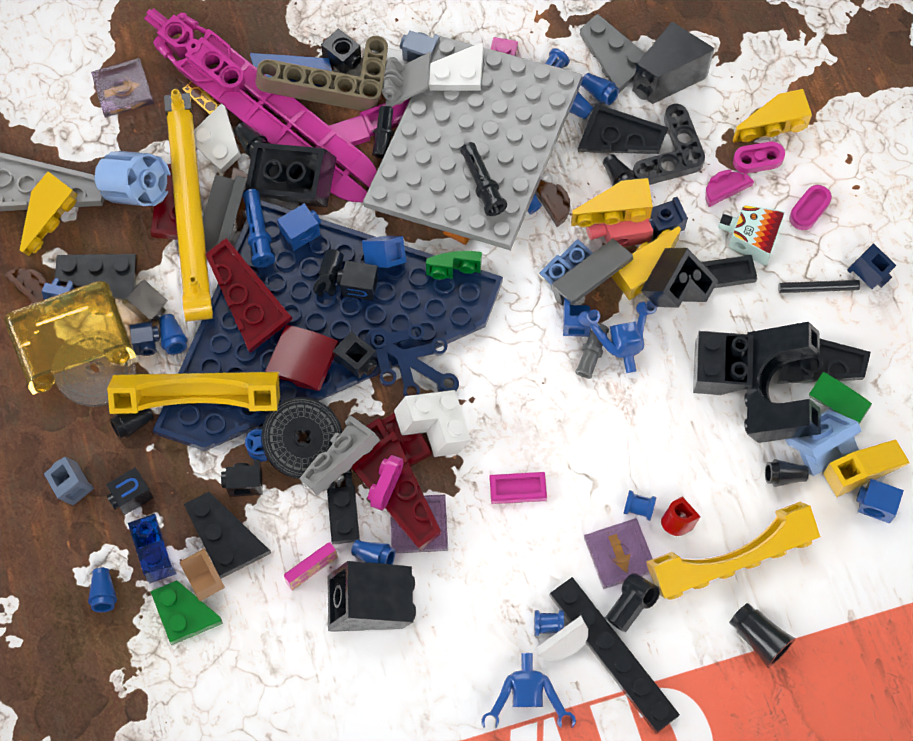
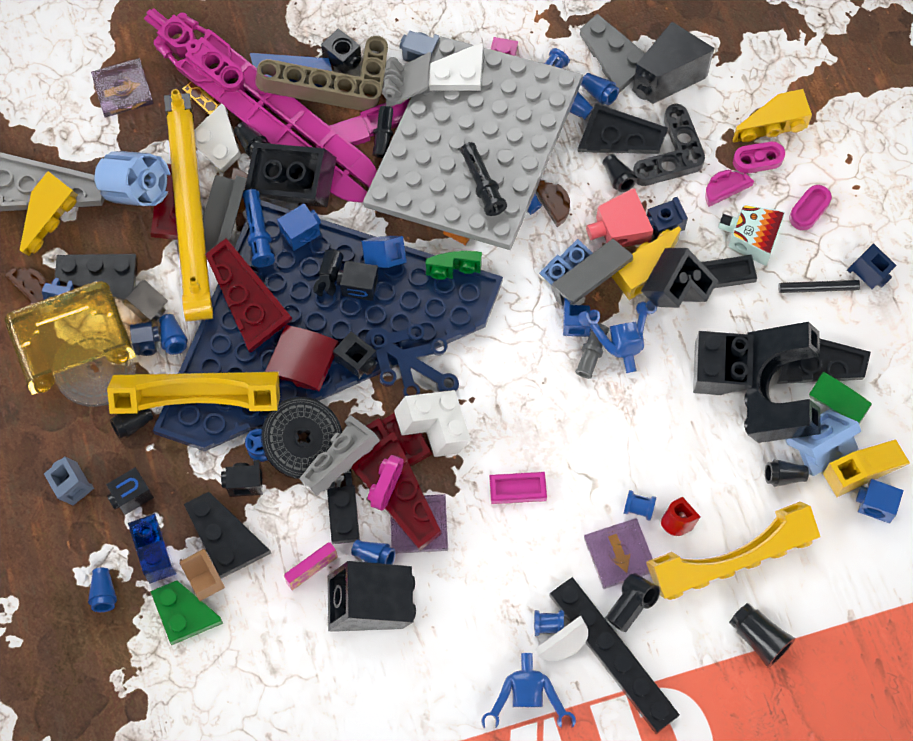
(622, 202): yellow slope -> none

